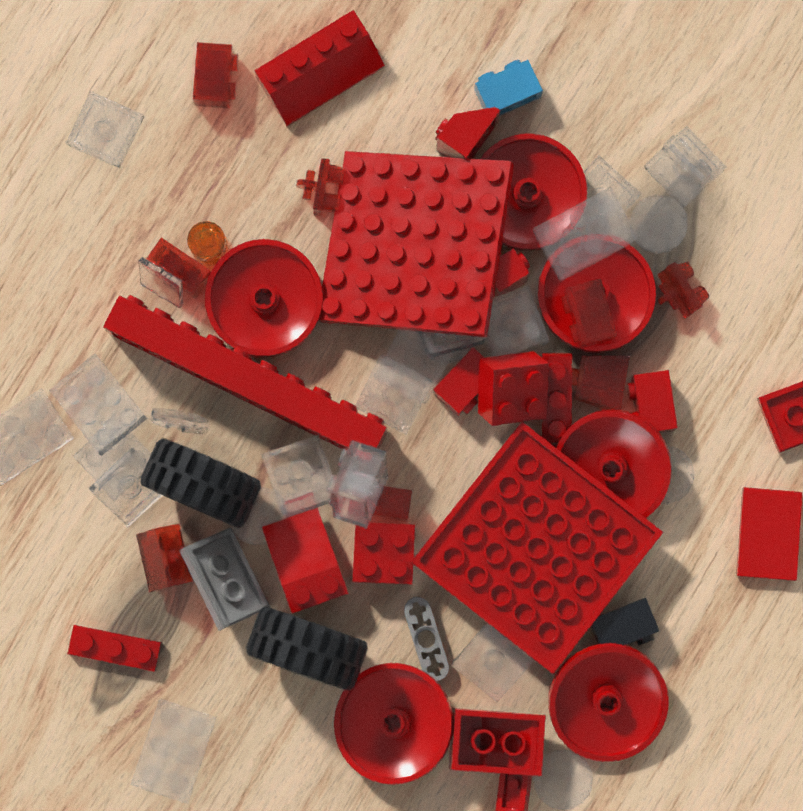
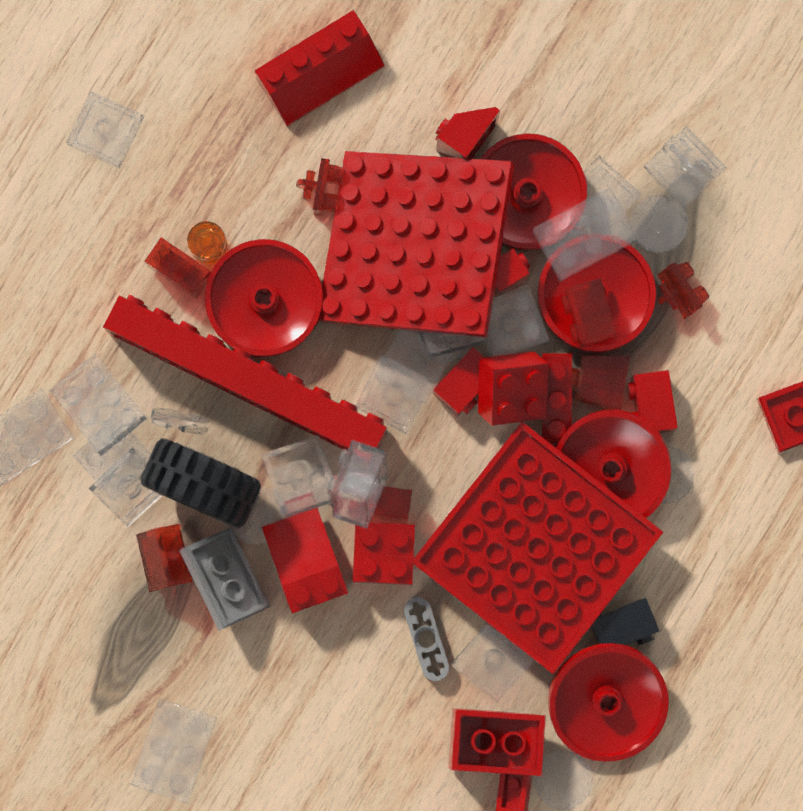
(114, 648): red plate -> none
(160, 282): clear piece -> none
(214, 75): clear red brick -> none
(306, 648): black tyre -> none
(394, 723): red dish -> none
(508, 88): dark azure brick -> none
(769, 534): red tile -> none

